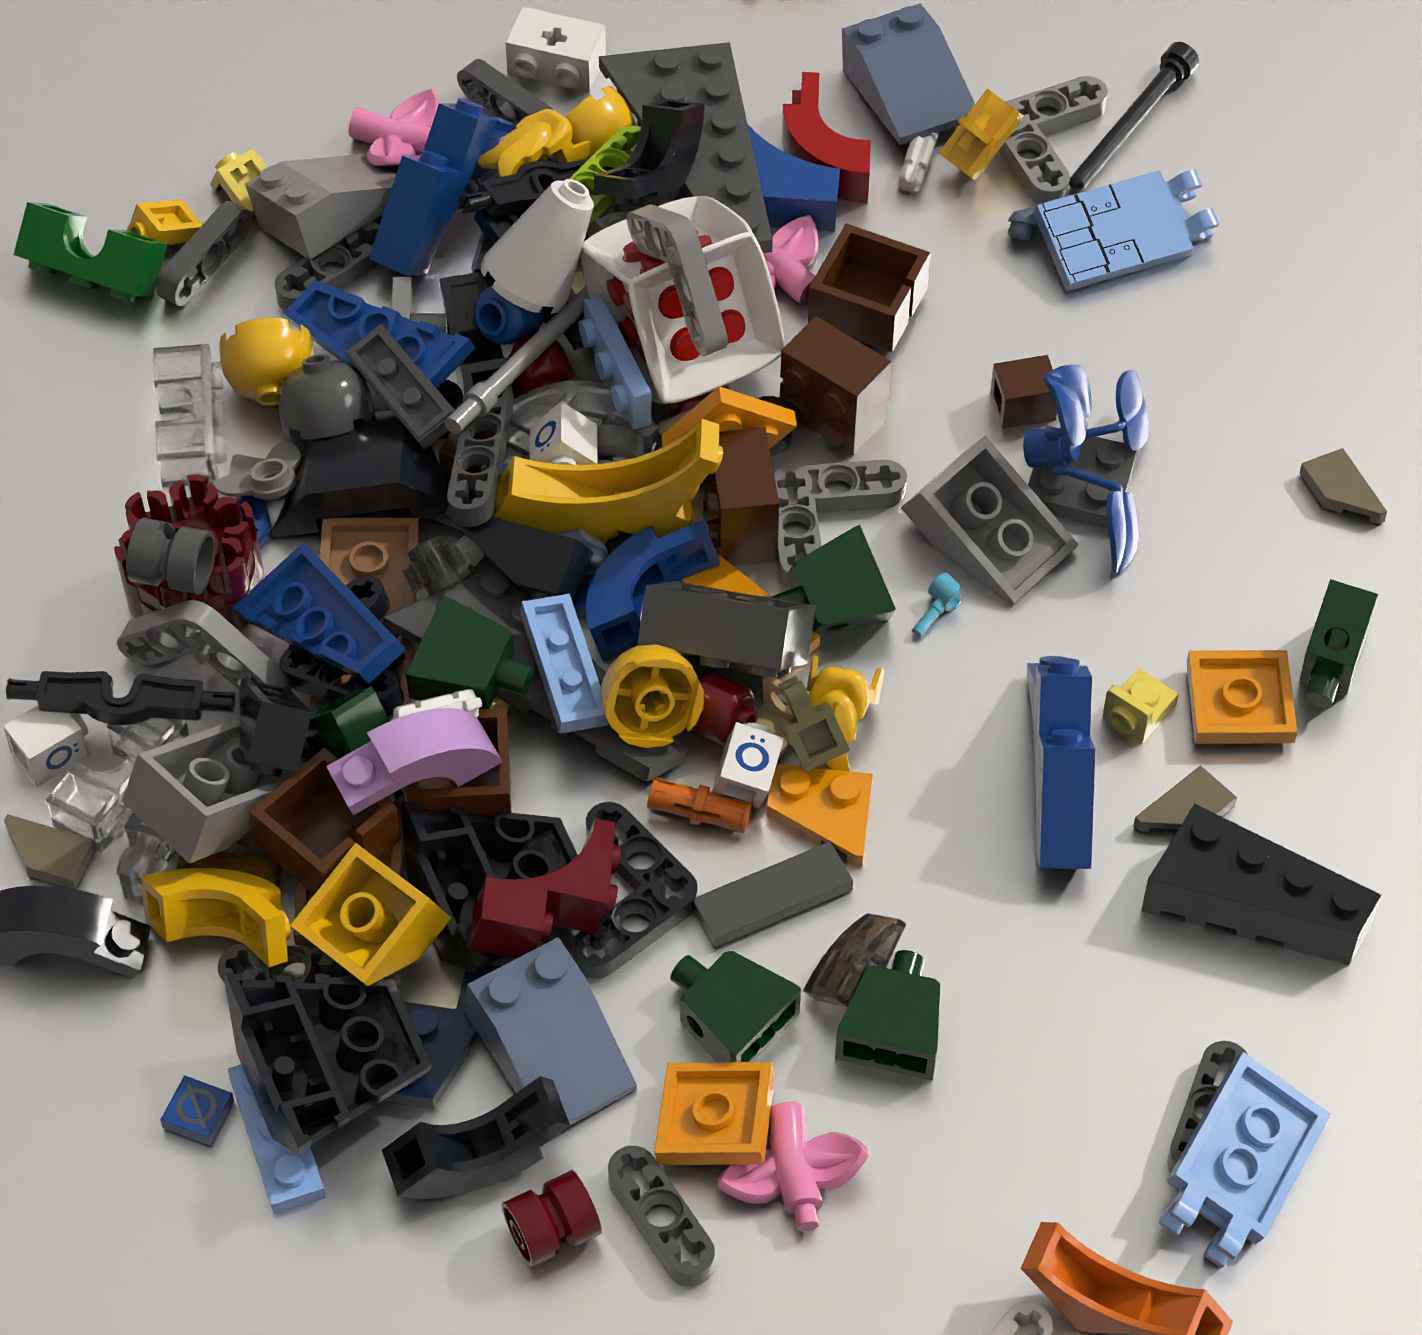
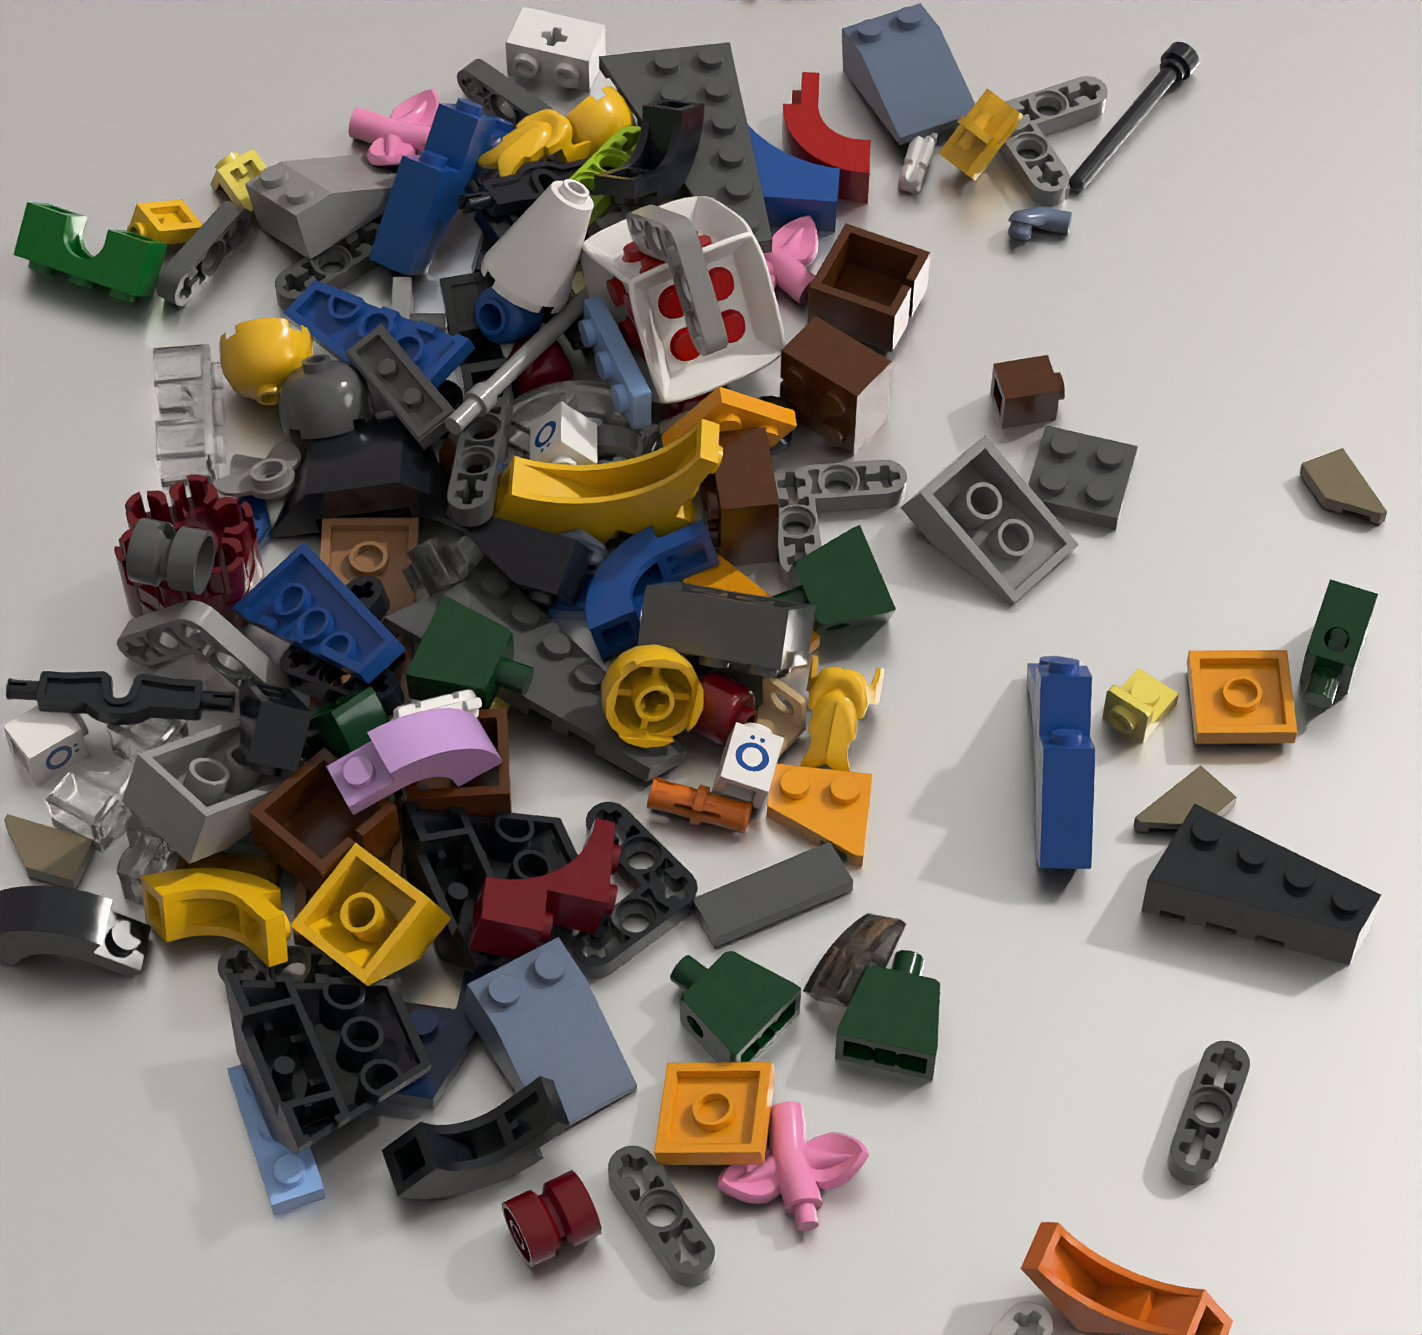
(197, 1110): blue tile -> none
(564, 663): light blue plate -> none
(812, 731): olive plate -> none
(947, 597): medium azure hand -> none
(1062, 445): blue plant -> none
(1122, 227): light blue tile -> none
(1243, 1157): light blue tile -> none

